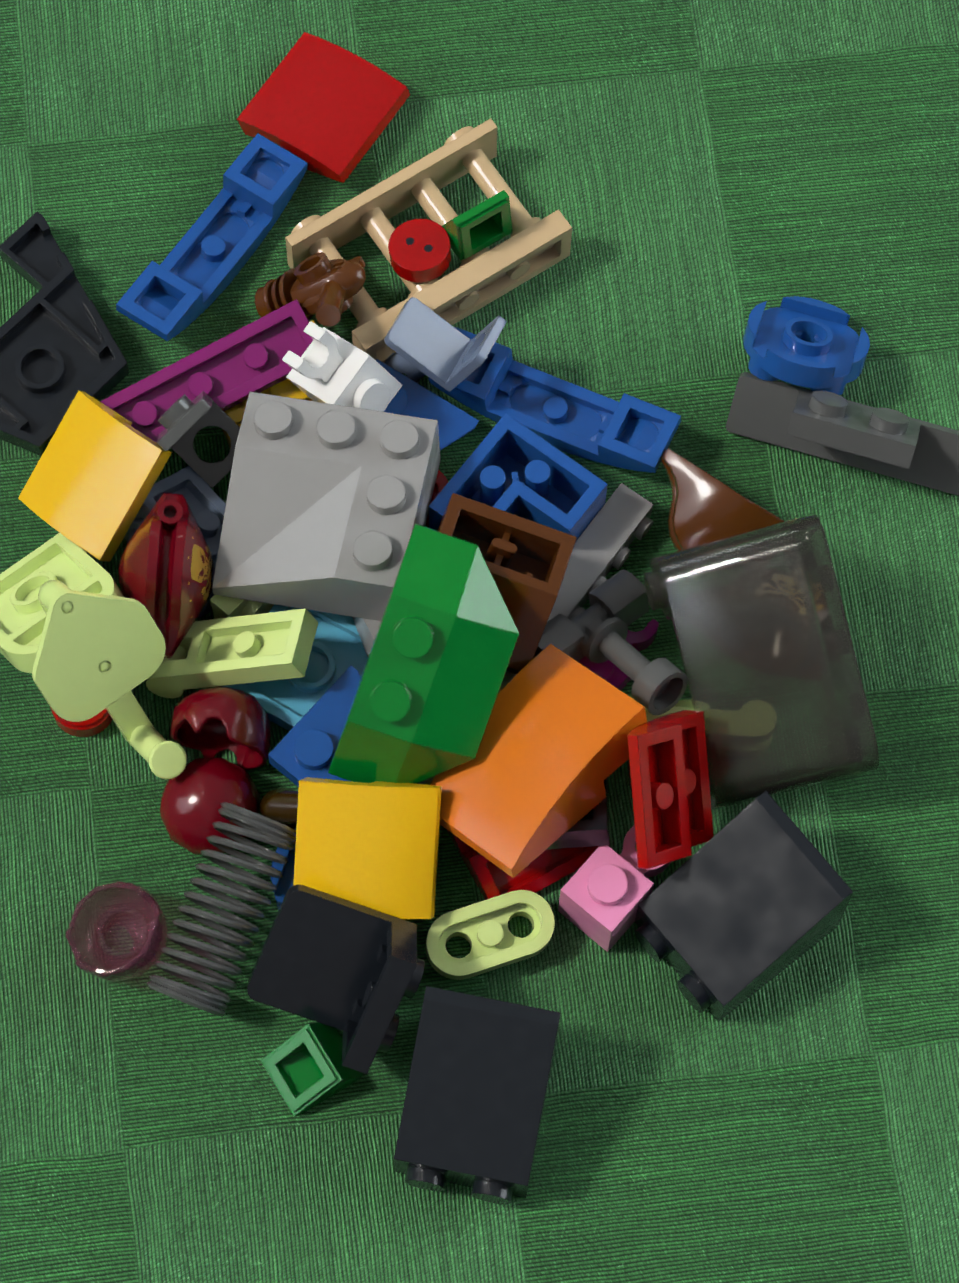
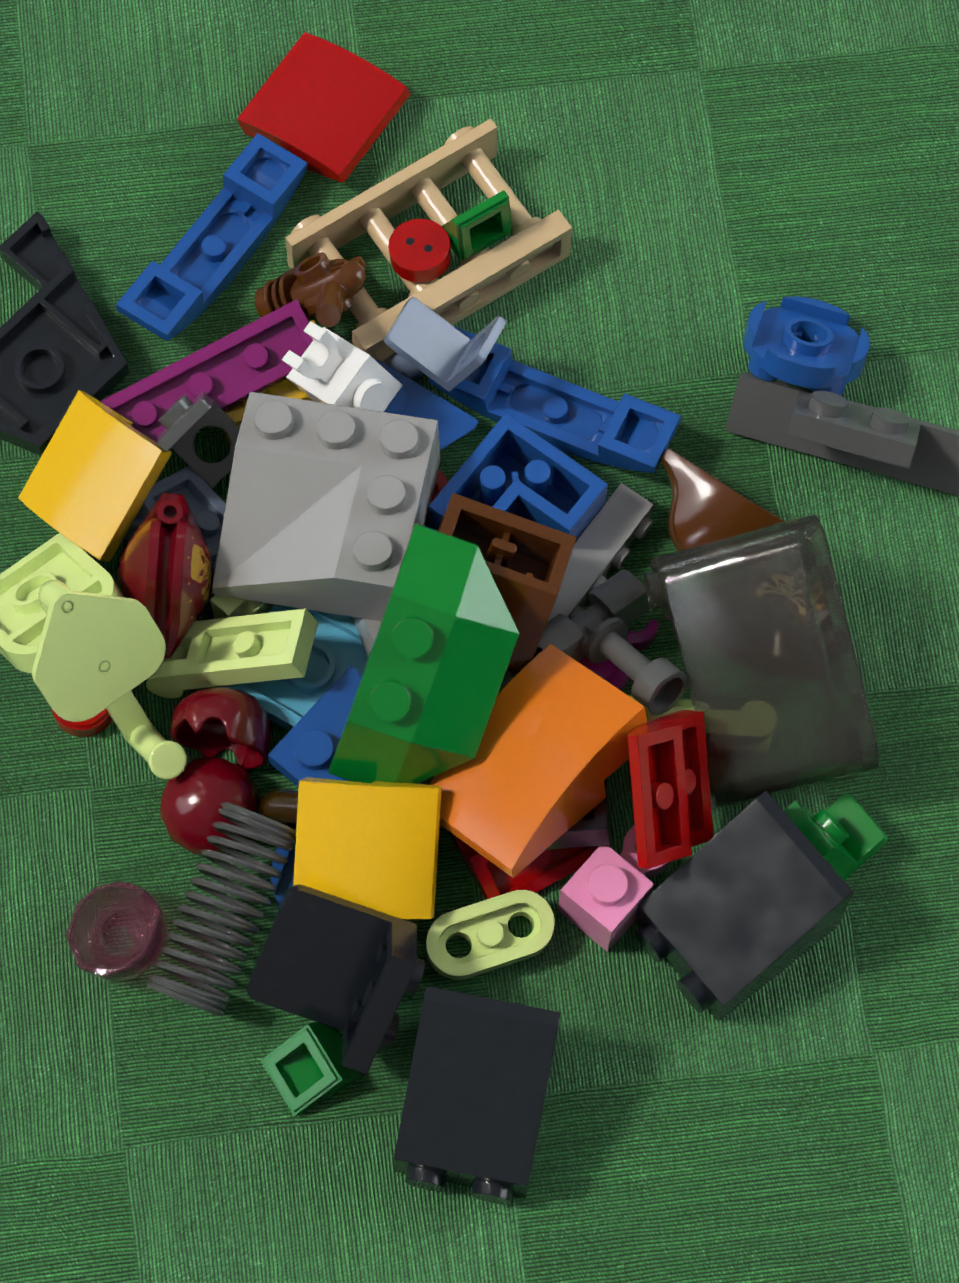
(840, 833): none -> green bracket

